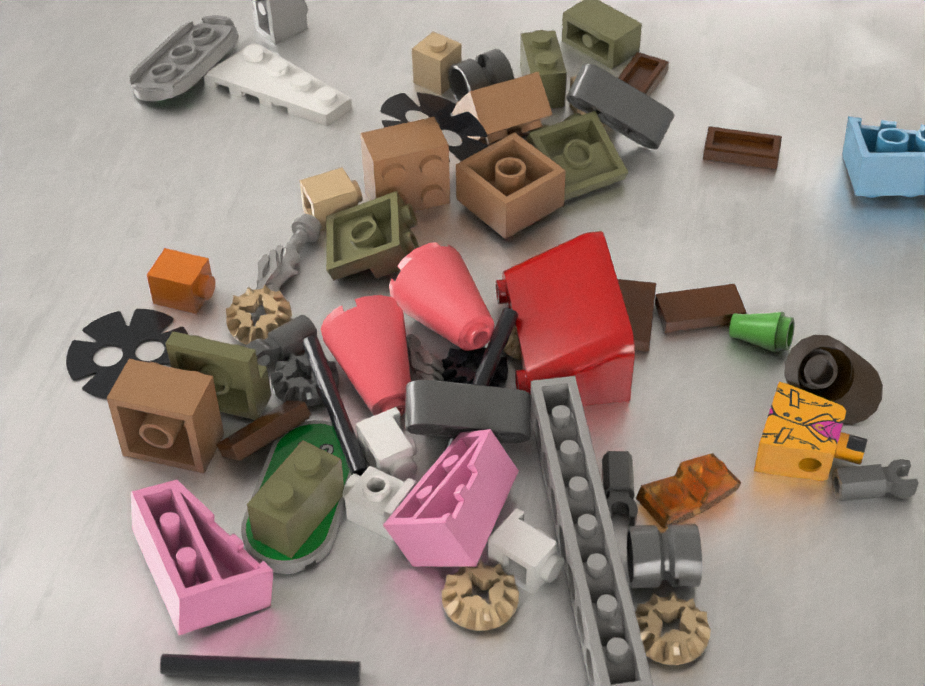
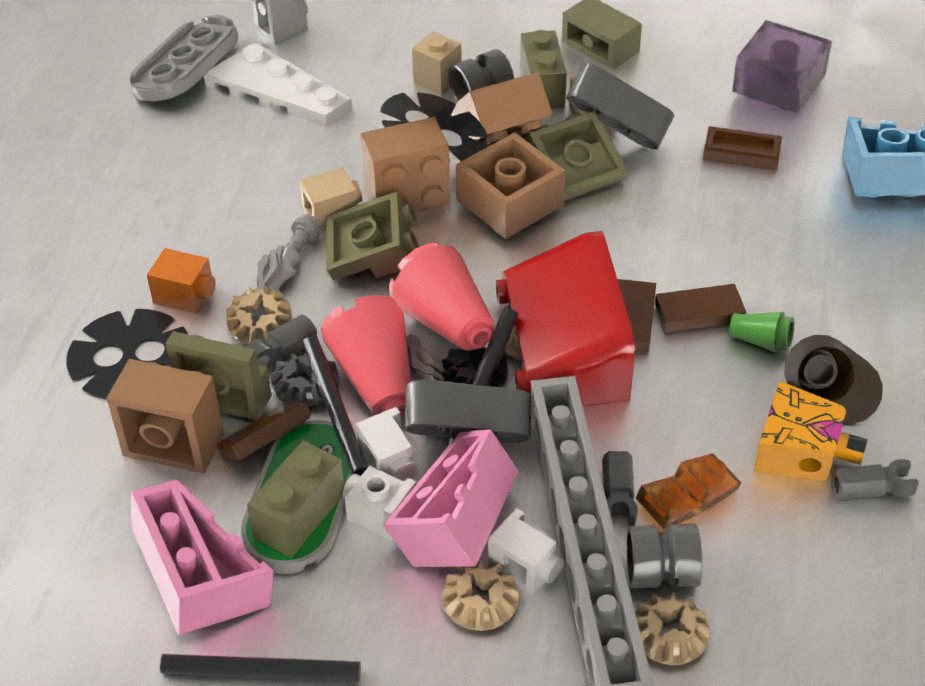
(644, 72): reddish brown tile -> none
(781, 66): none -> clear purple brick

